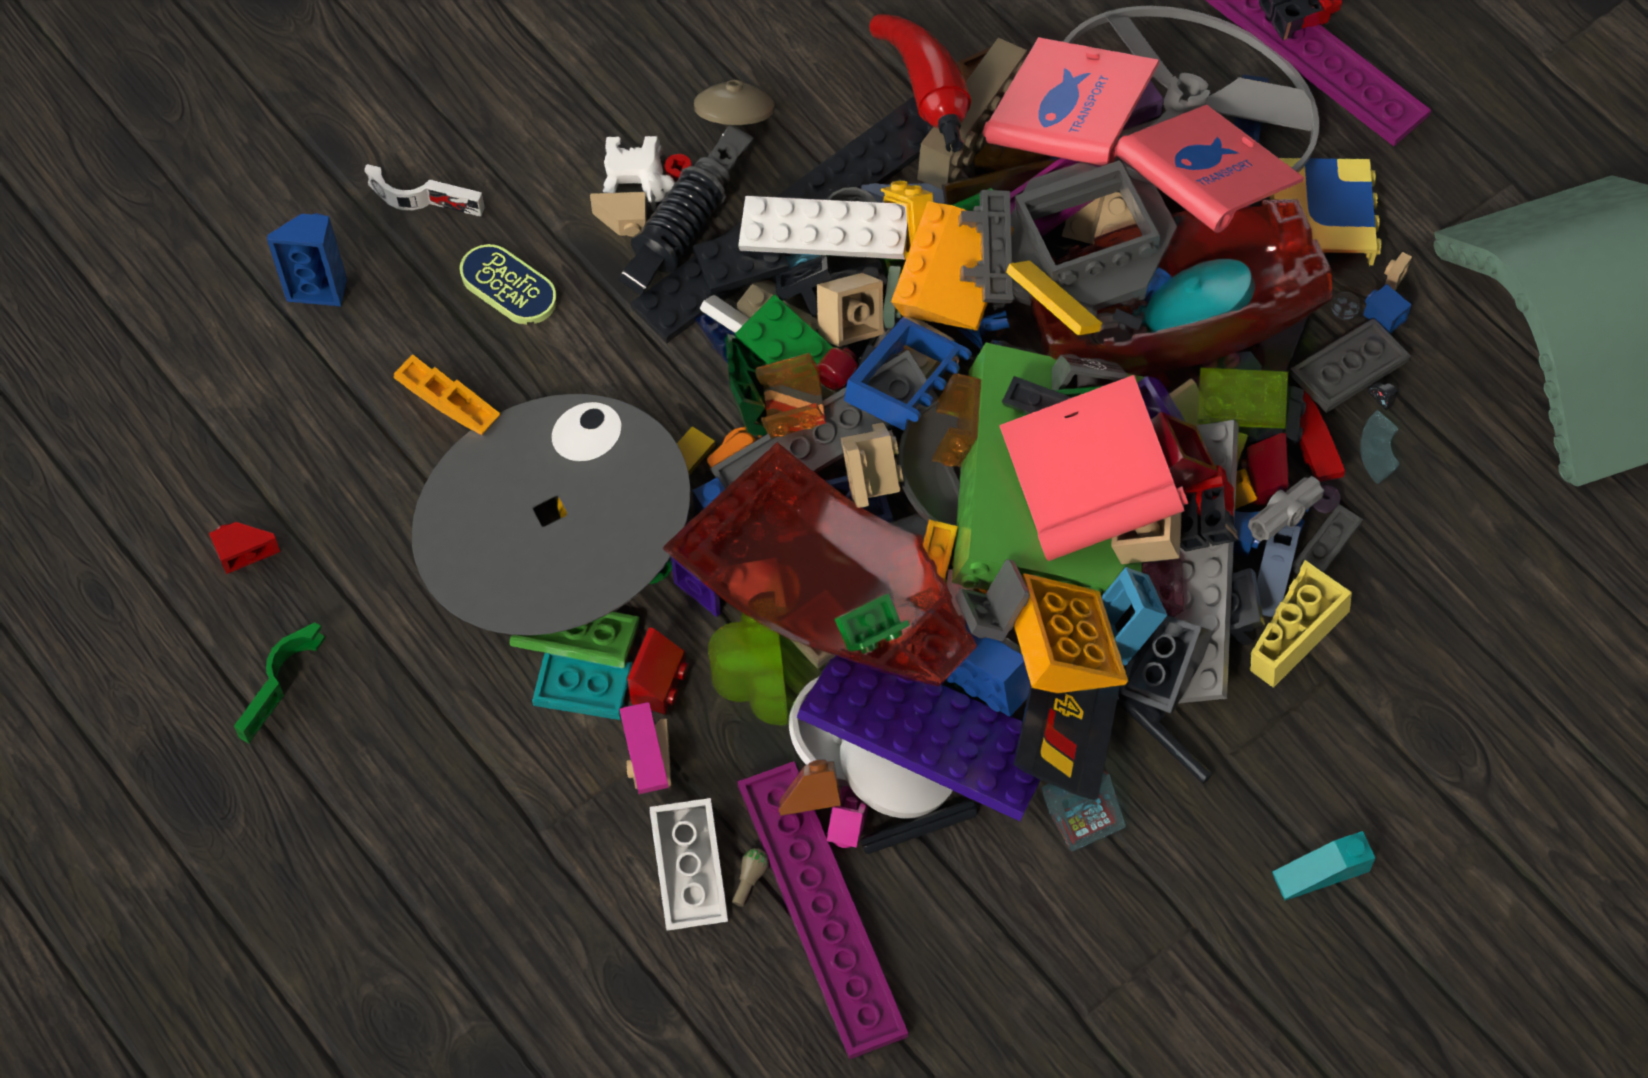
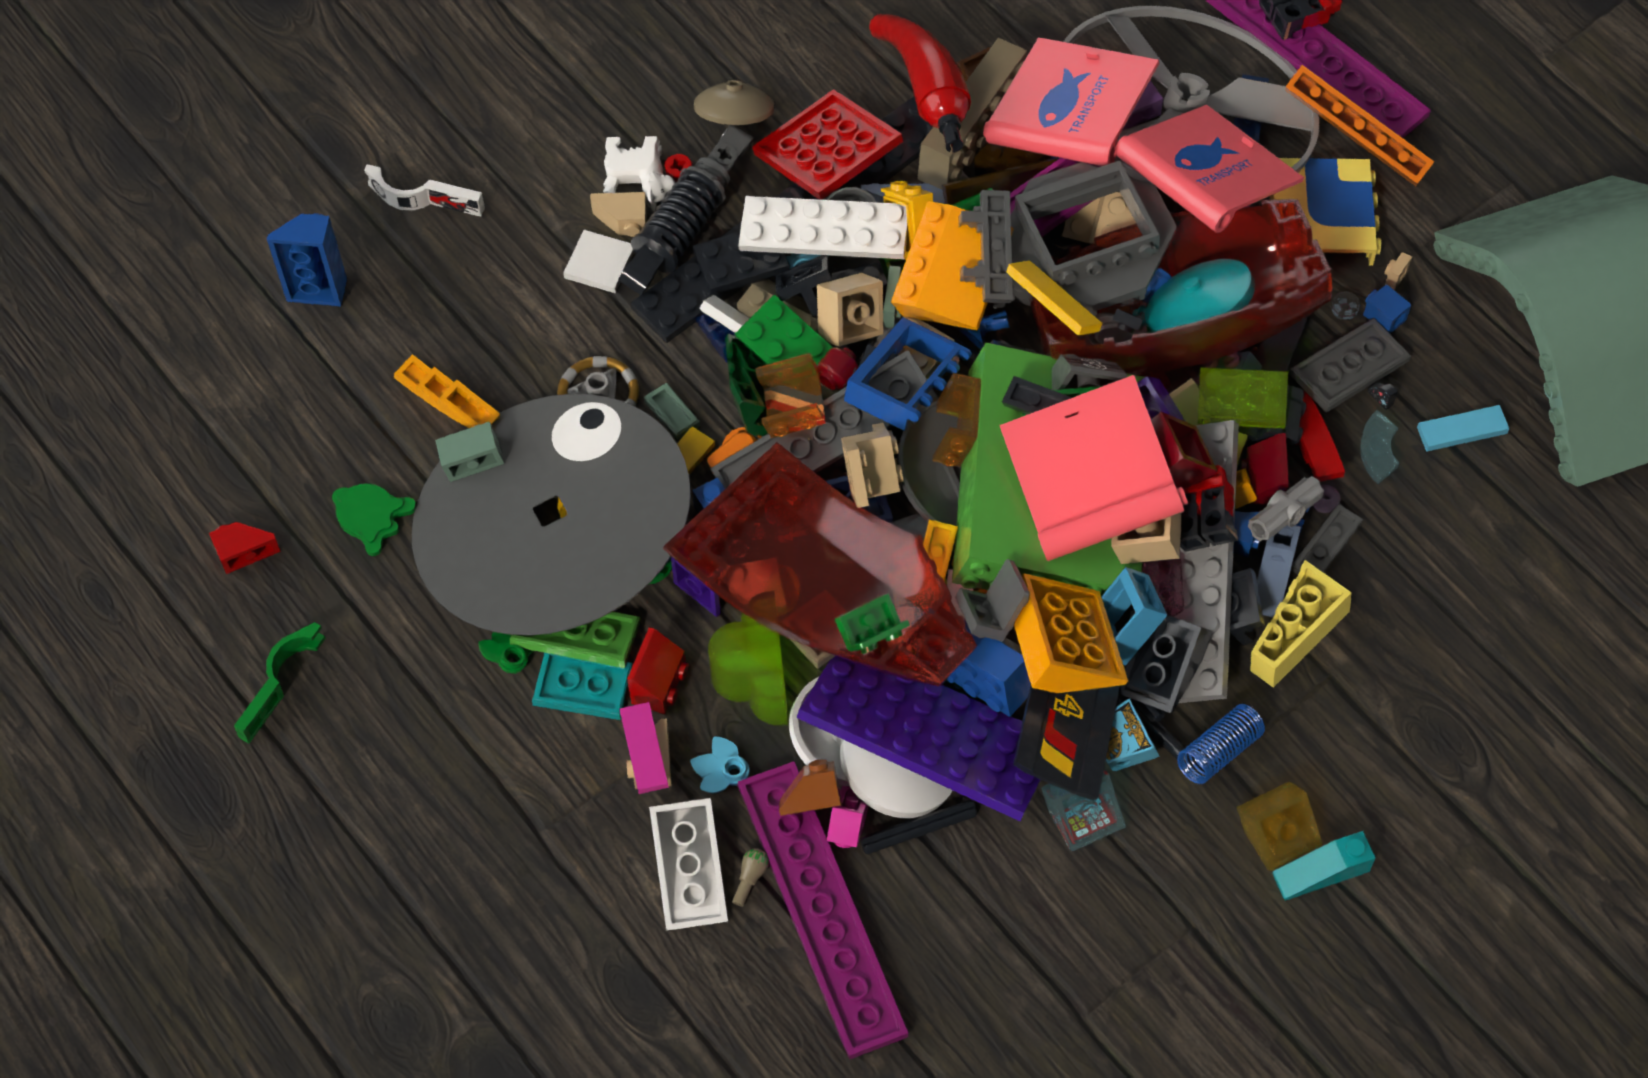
(370, 513): none -> green tile
(469, 451): none -> sand green brick
(500, 650): none -> green plate
(508, 284): tile -> none
(598, 261): none -> white tile
(600, 383): none -> light grey piece
(671, 411): none -> sand green tile
(717, 765): none -> medium azure plate
(827, 144): none -> red plate
(1128, 739): none -> torso
(1200, 757): none -> blue piece
(1280, 825): none -> clear yellow slope
(1359, 125): none -> orange brick
(1463, 428): none -> medium azure tile

